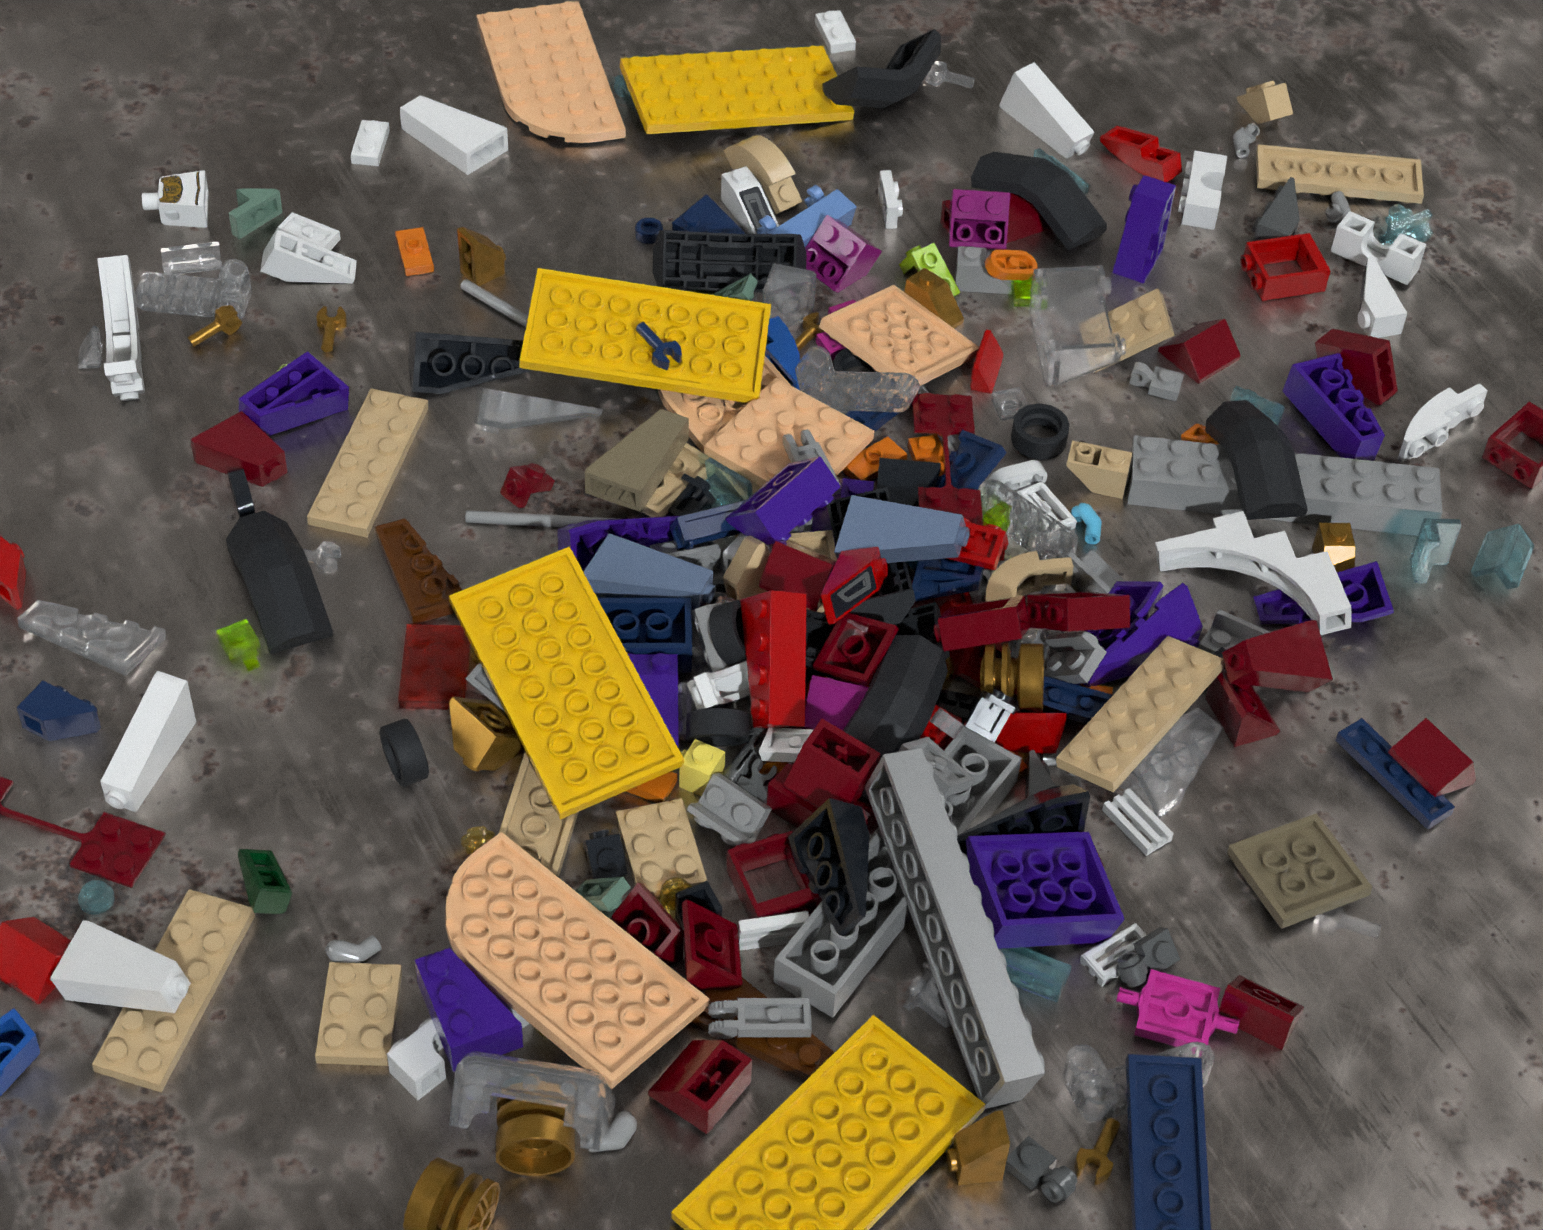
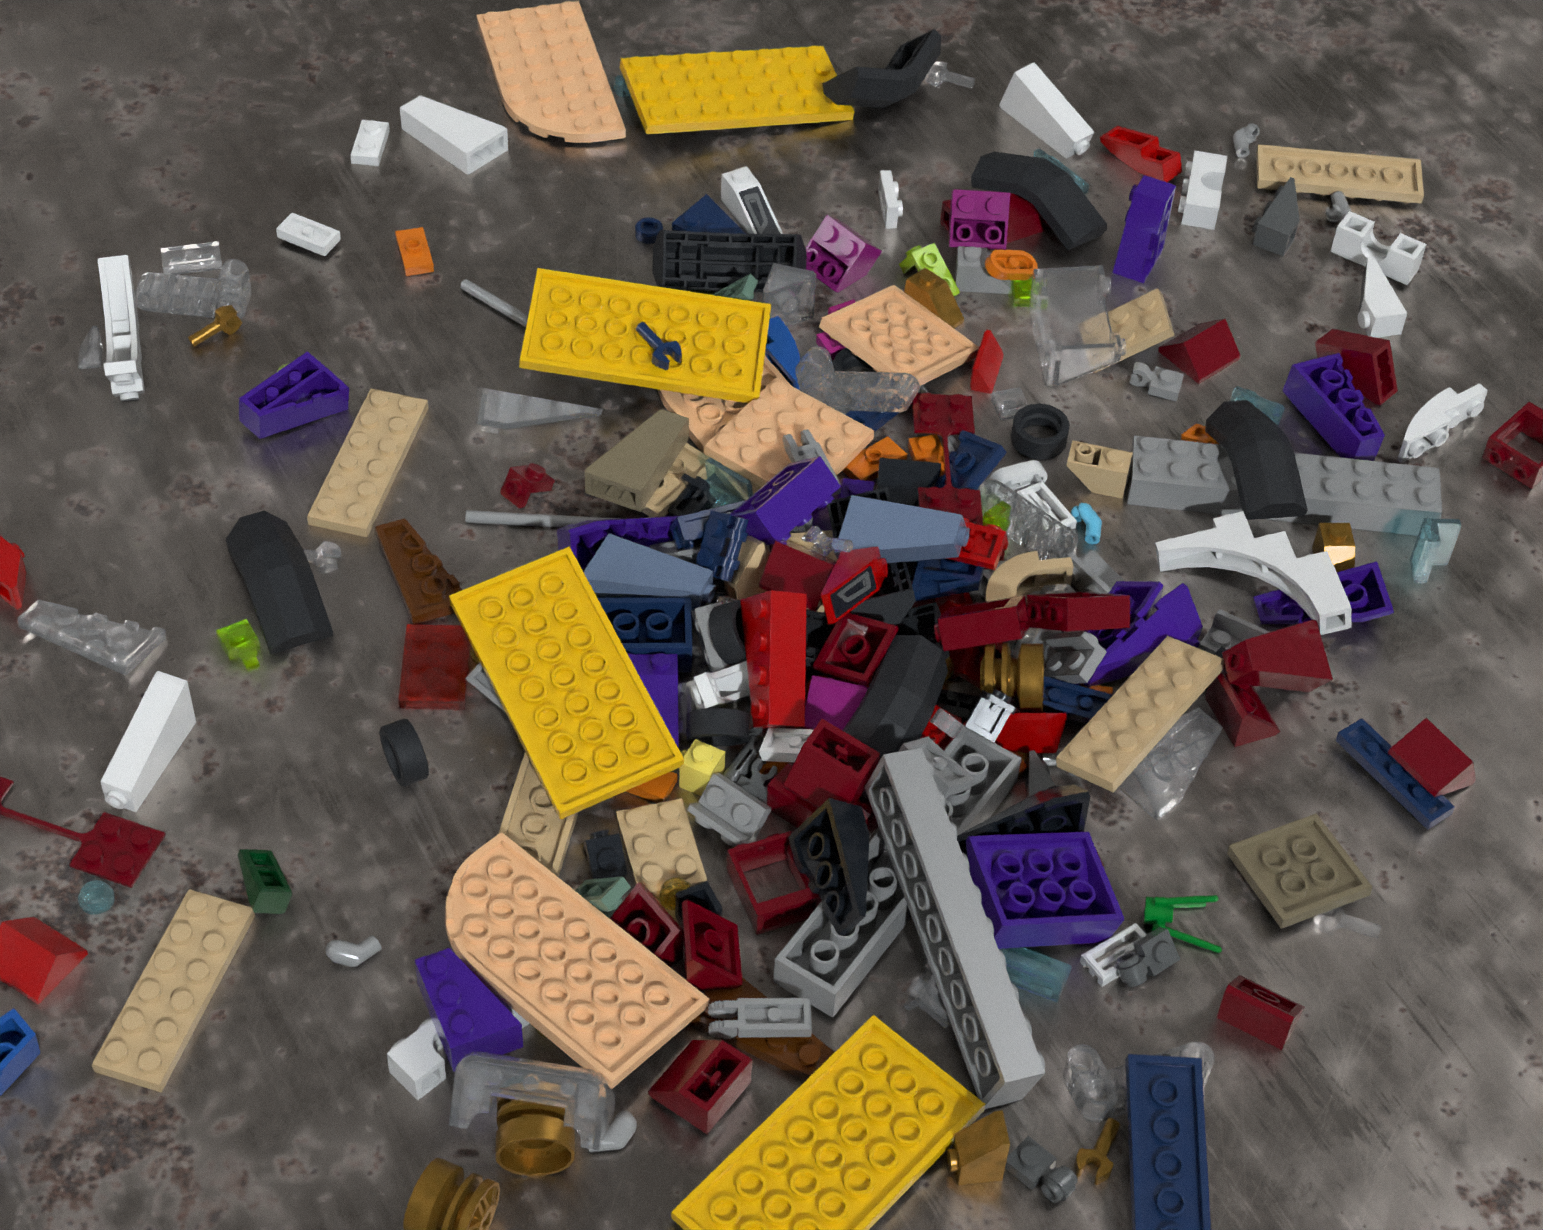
(57, 714): dark blue slope -> none
(118, 972): white slope -> none
(180, 199): white torso -> none
(238, 445): dark red slope -> none
(241, 492): black beam -> none
(254, 209): sand green slope -> none
(303, 261): white slope -> none
(330, 325): pearl gold bar -> none
(358, 1014): tan plate -> none
(457, 361): black wedge -> none
(476, 838): clear yellow plate -> none
(479, 257): pearl gold slope -> none
(482, 734): pearl gold slope -> none
(722, 544): none -> dark blue plate
(769, 167): tan arch -> none
(769, 930): white tile -> none
(810, 219): medium blue brick -> none
(811, 330): pearl gold bar -> none
(823, 544): none -> clear bar
(835, 31): white plate -> none
(1141, 818): white tile -> none
(1160, 911): none -> green plant
(1176, 1010): dark pink plate -> none
(1266, 102): tan slope -> none
(1284, 249): red window -> none
(1402, 221): clear light blue hips -> none
(1506, 554): clear light blue panel -> none

